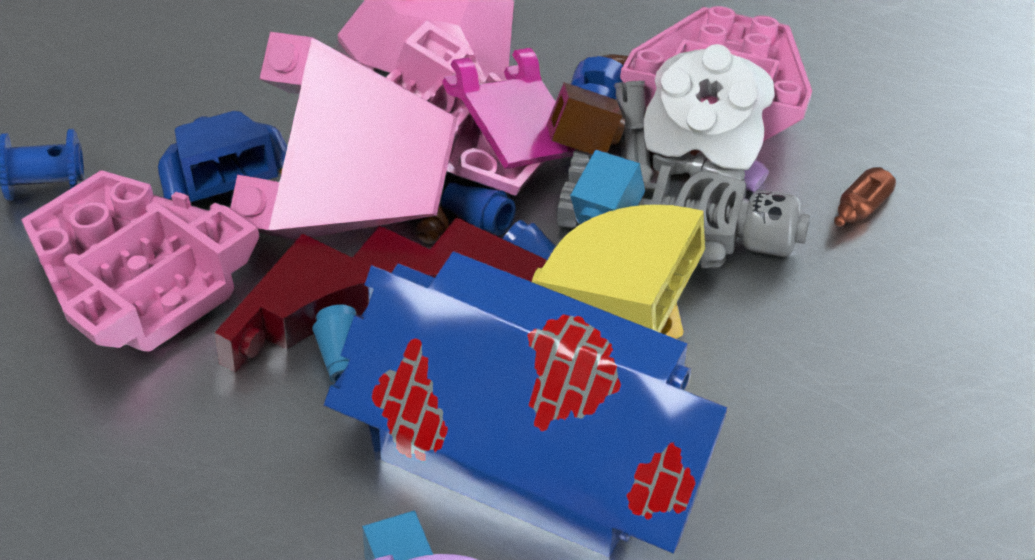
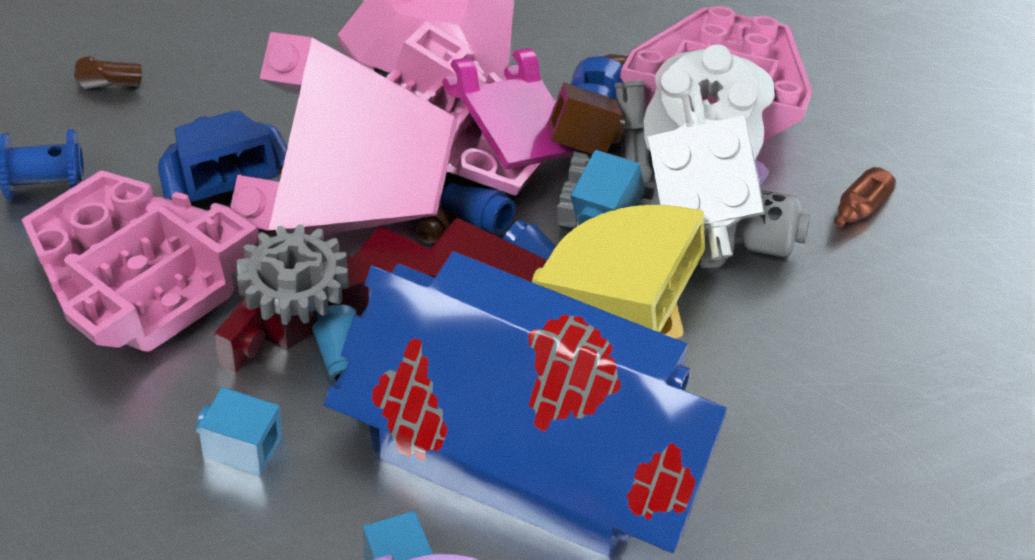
(97, 74): none -> reddish brown arm
(239, 430): none -> dark azure brick
(292, 274): none -> light grey gear
(710, 170): none -> white plate

